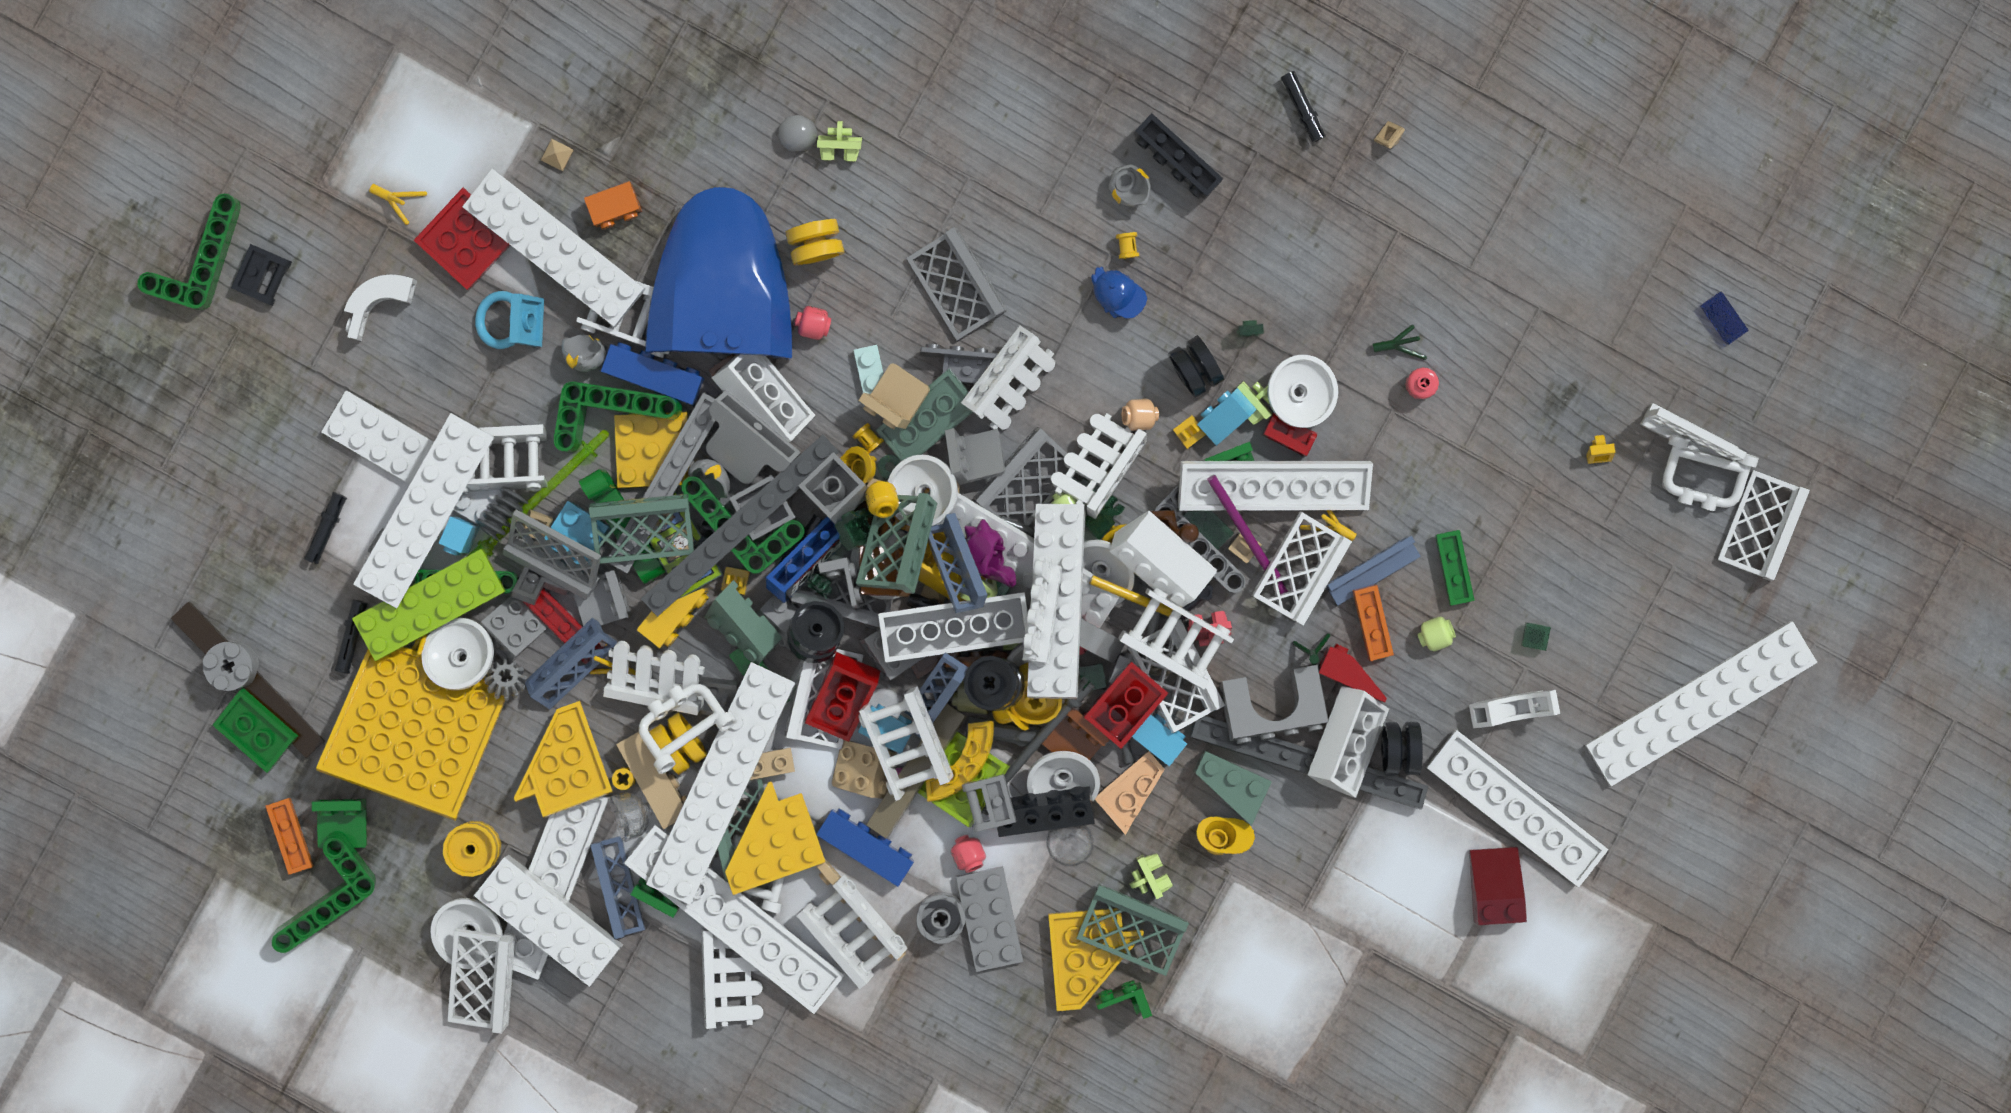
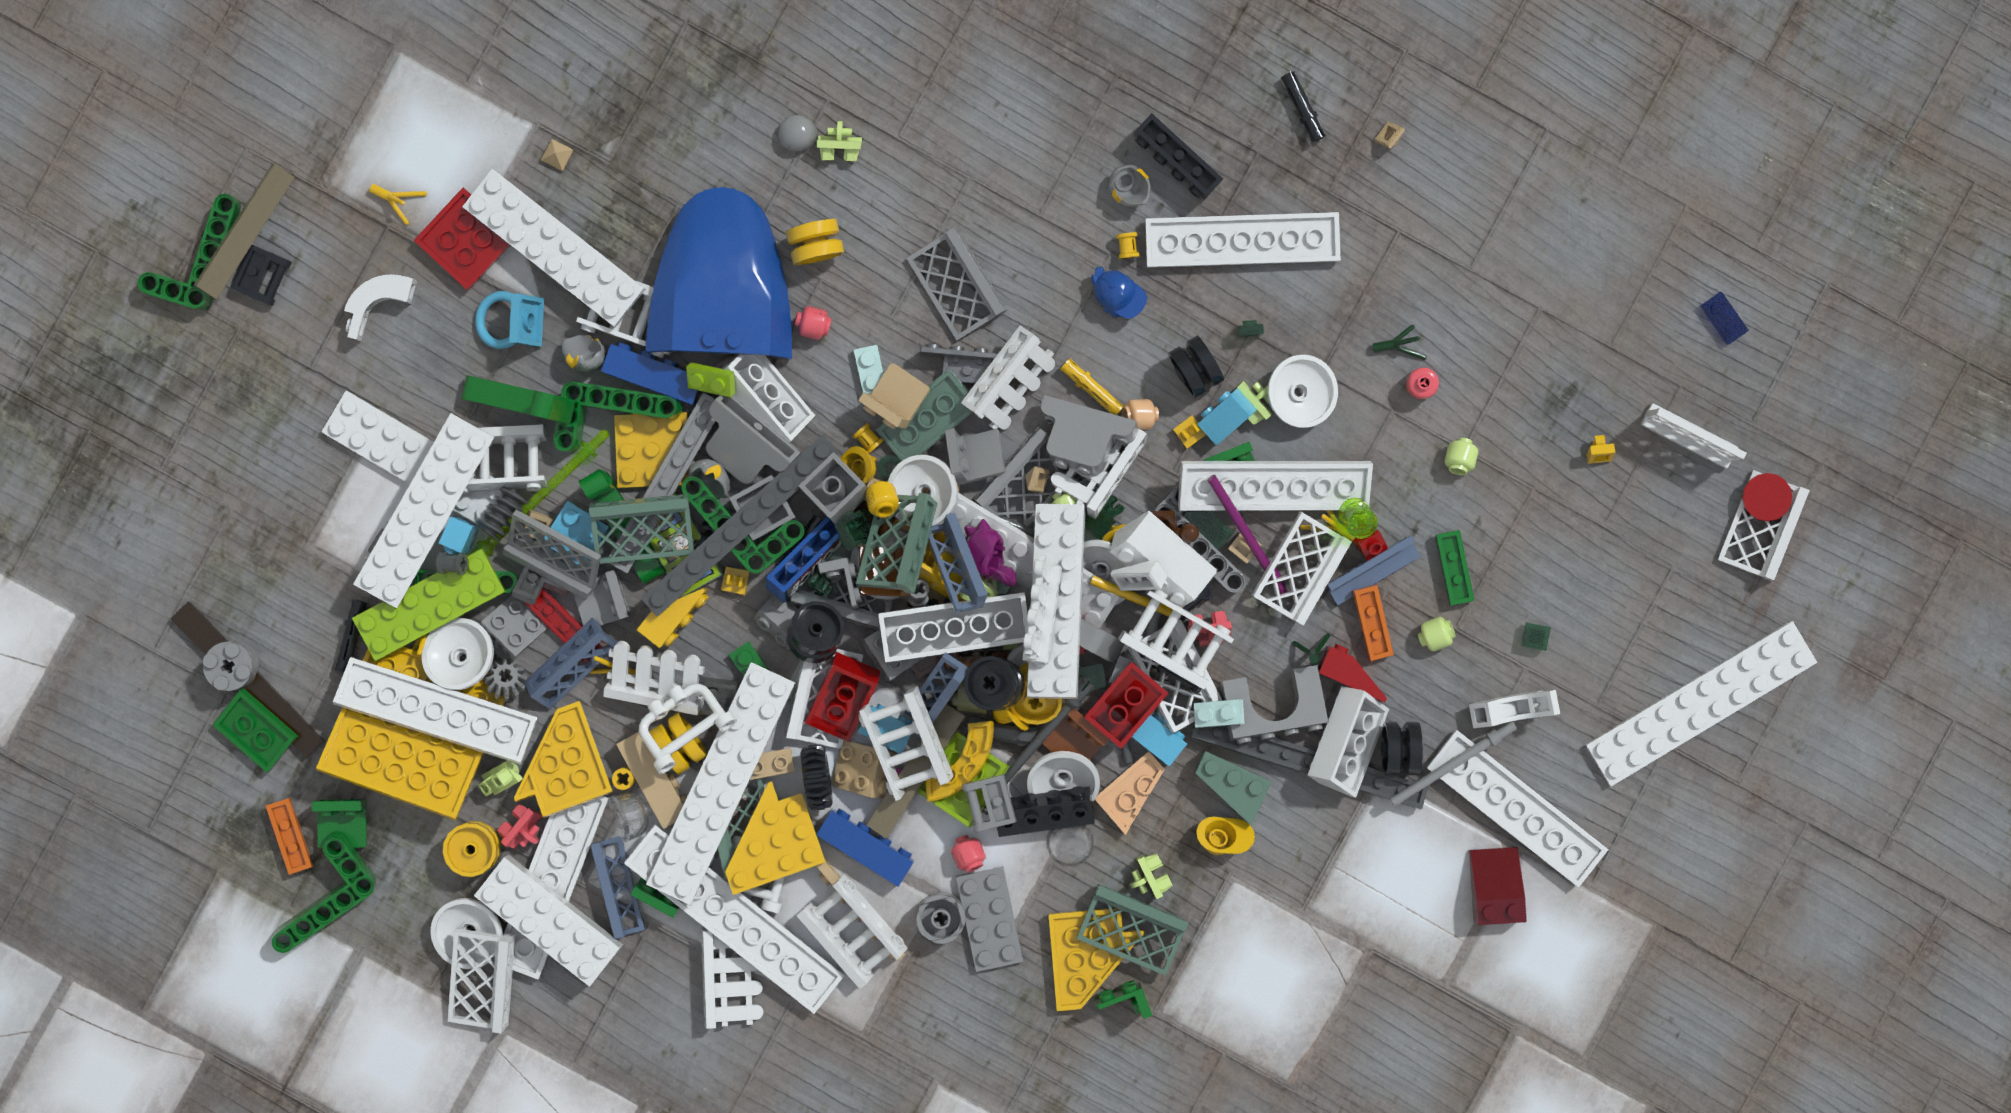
(244, 231): none -> dark tan tile
(325, 528): black pin -> none
(435, 710): none -> white plate
(452, 563): none -> dark grey bush
(500, 778): none -> yellowish green hips
(518, 399): none -> green beam
(523, 830): none -> coral hips
(613, 205): orange brick -> none
(710, 379): none -> lime plate
(742, 625): sand green wedge -> none
(816, 777): none -> black gear
(920, 599): none -> light grey bush
(1037, 479): none -> tan slope
(1084, 435): none -> light grey brick
(1089, 385): none -> yellow pin
(1141, 576): none -> white slope
(1194, 688): none -> black hinge
(1219, 713): none -> light aqua plate
(1242, 240): none -> white plate
(1294, 438): red hinge -> none
(1358, 518): none -> clear neon green wheel
(1371, 545): none -> red bracket
(1461, 456): none -> yellowish green head
(1493, 738): none -> light grey bar
(1708, 501): white bar -> none
(1767, 497): none -> red tile

